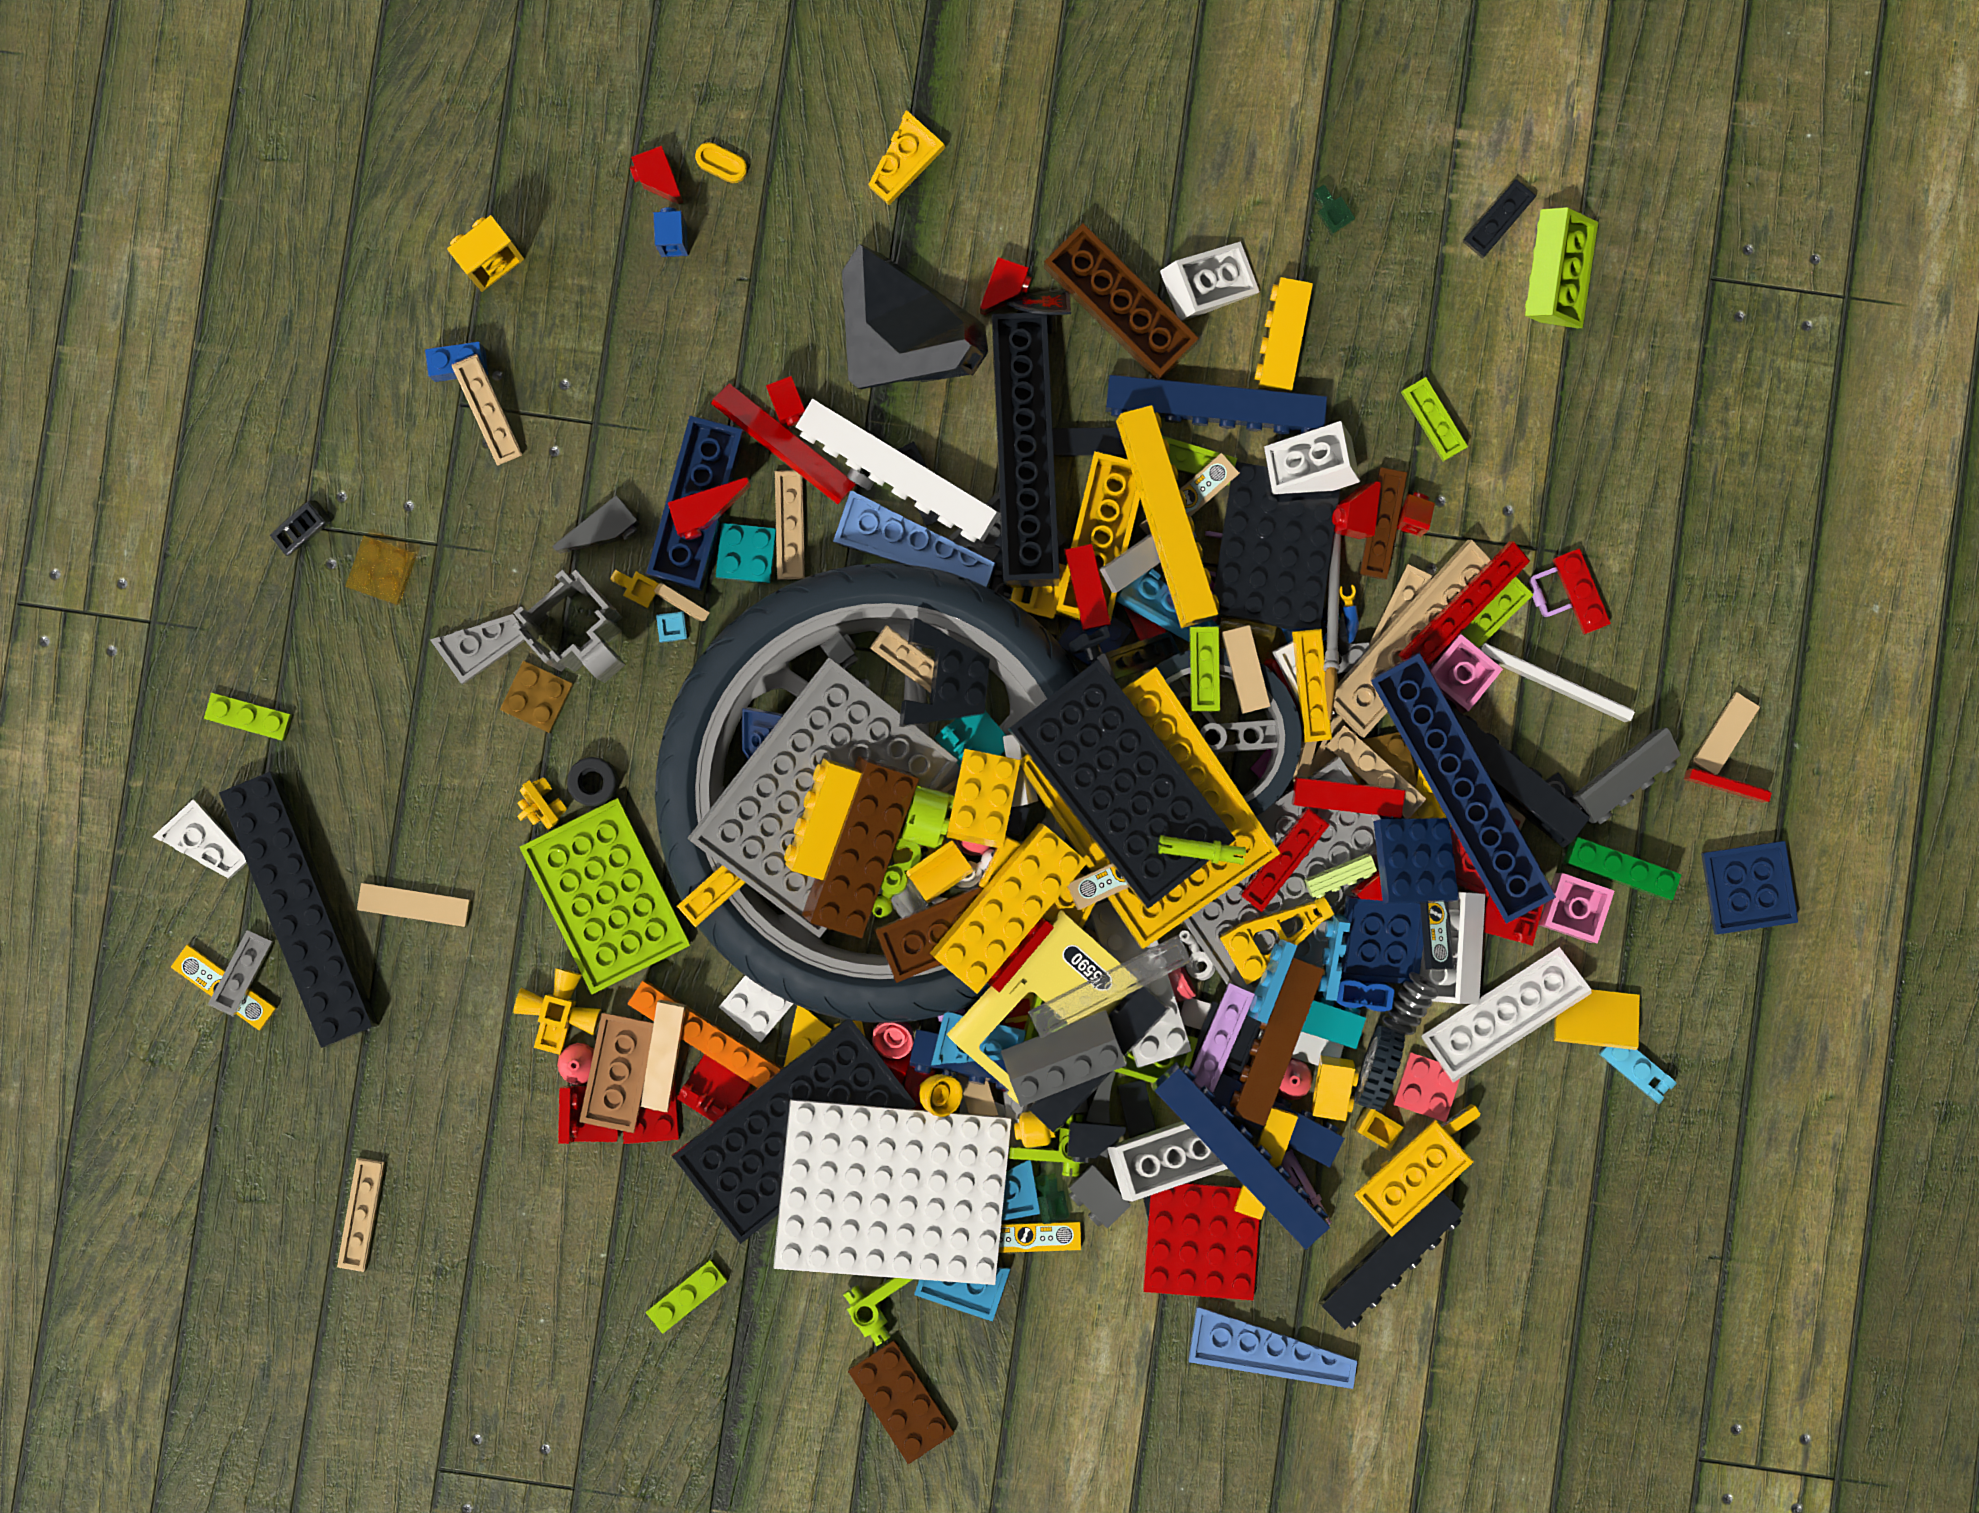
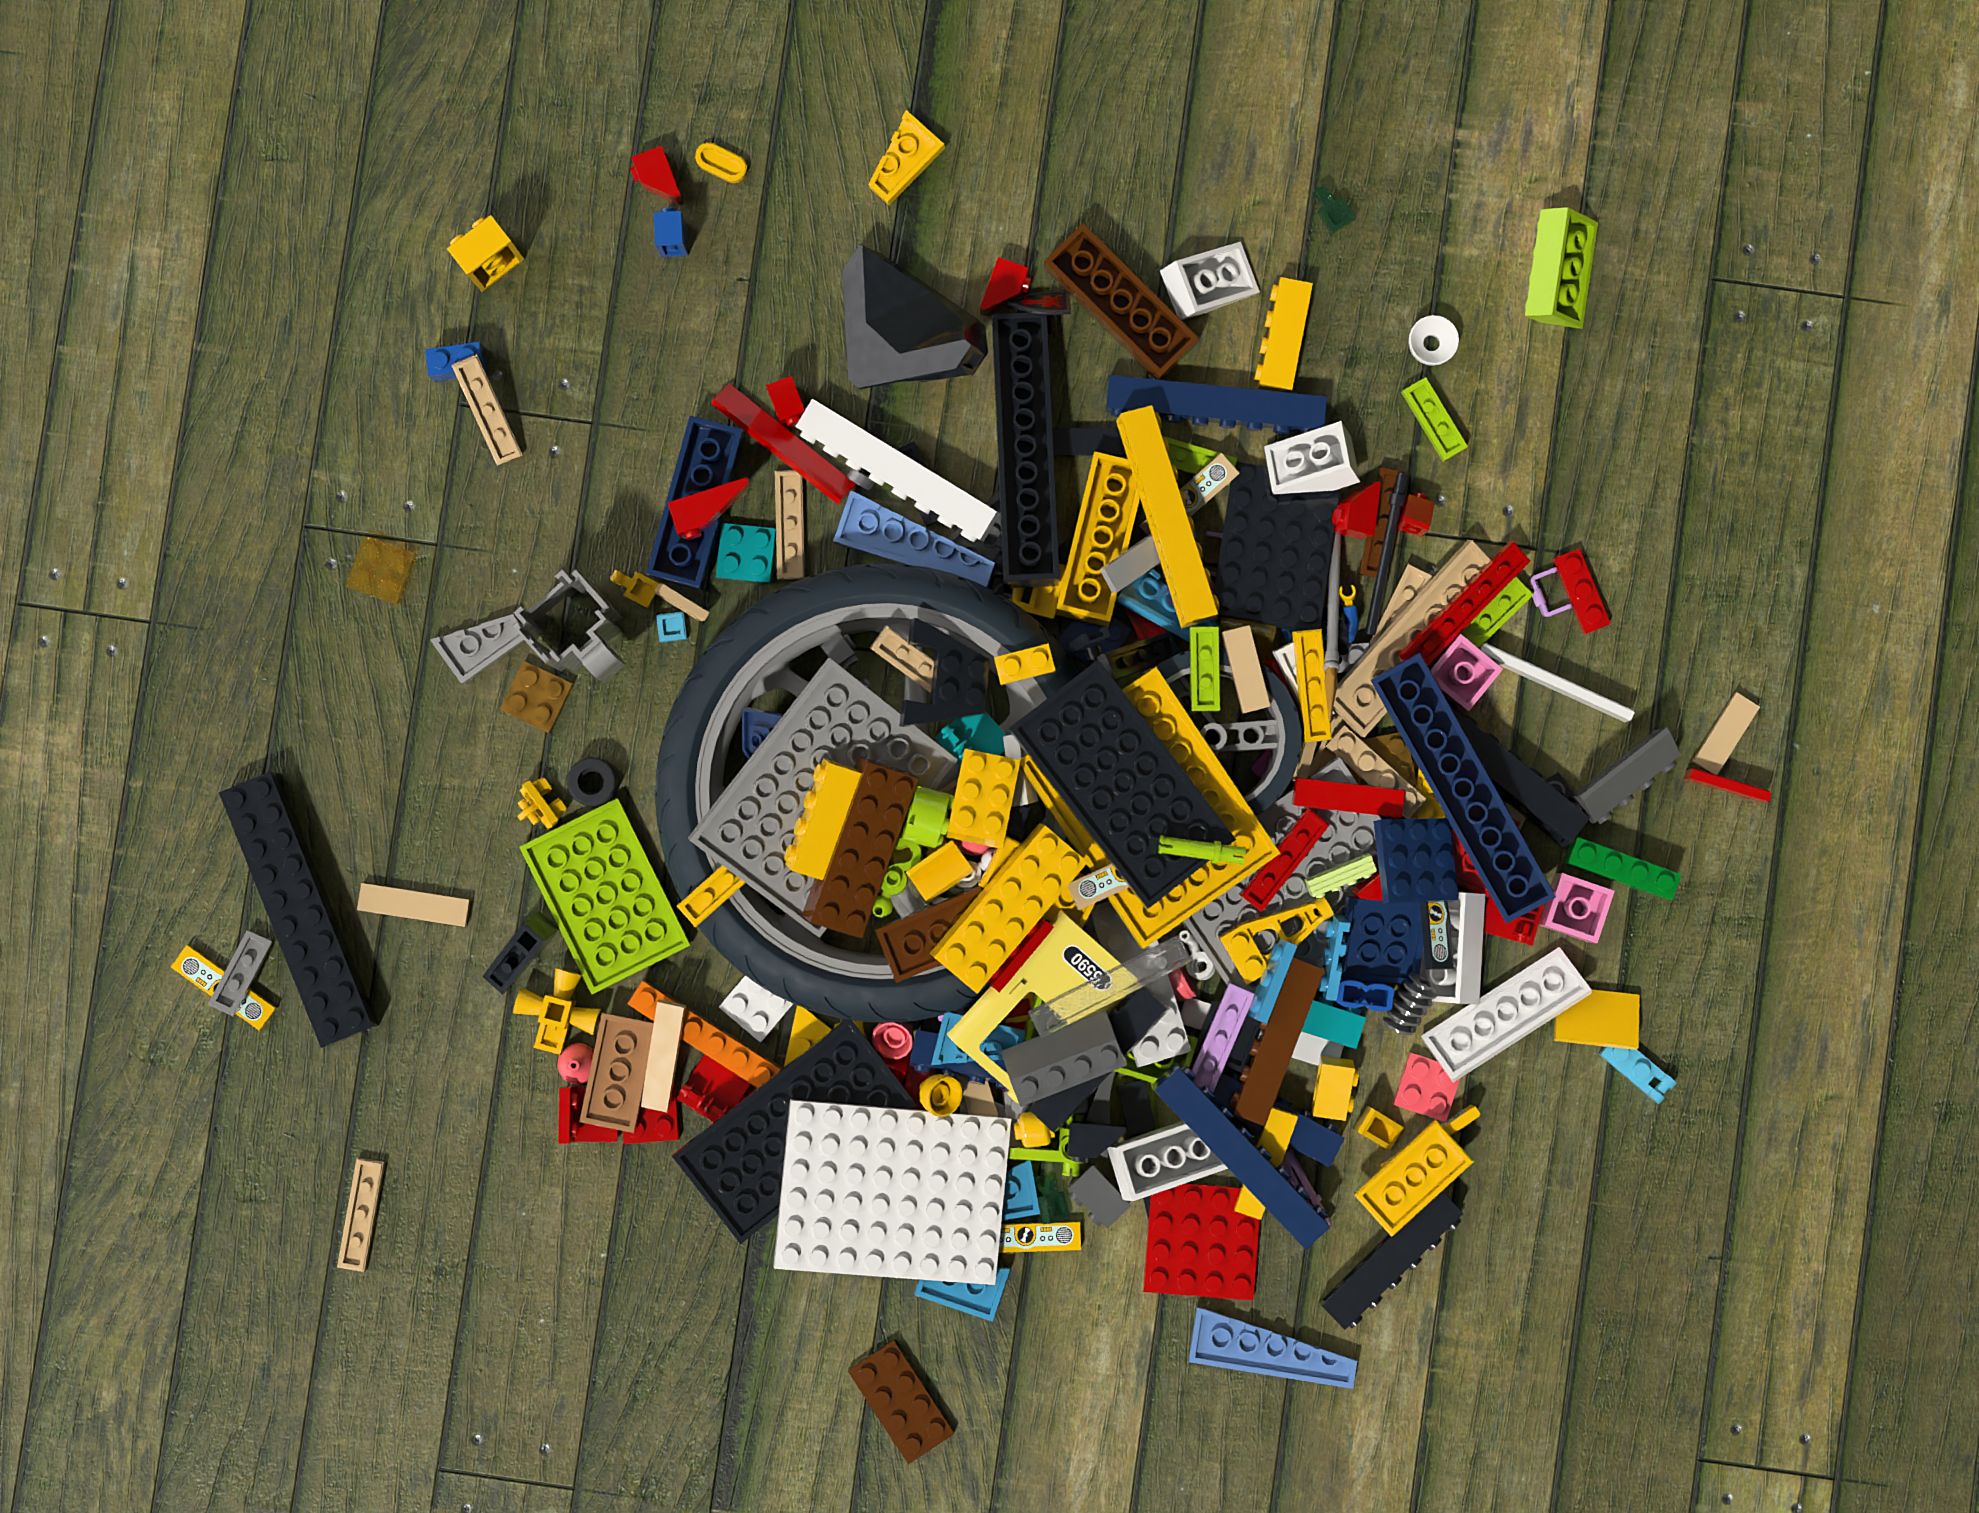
(202, 838): white wing -> none
(247, 716): lime plate -> none
(317, 512): black slope -> none
(520, 952): none -> black slope
(604, 526): dark grey slope -> none
(686, 1296): lime plate -> none
(874, 1325): lime piece -> none
(1024, 664): none -> yellow plate
(1087, 587): red tile -> none
(1296, 1080): coral helmet -> none
(1379, 1068): black wheel -> none
(1396, 502): none -> black bar
(1440, 329): none -> white piece
(1499, 218): black tile -> none
(1749, 887): dark blue plate -> none

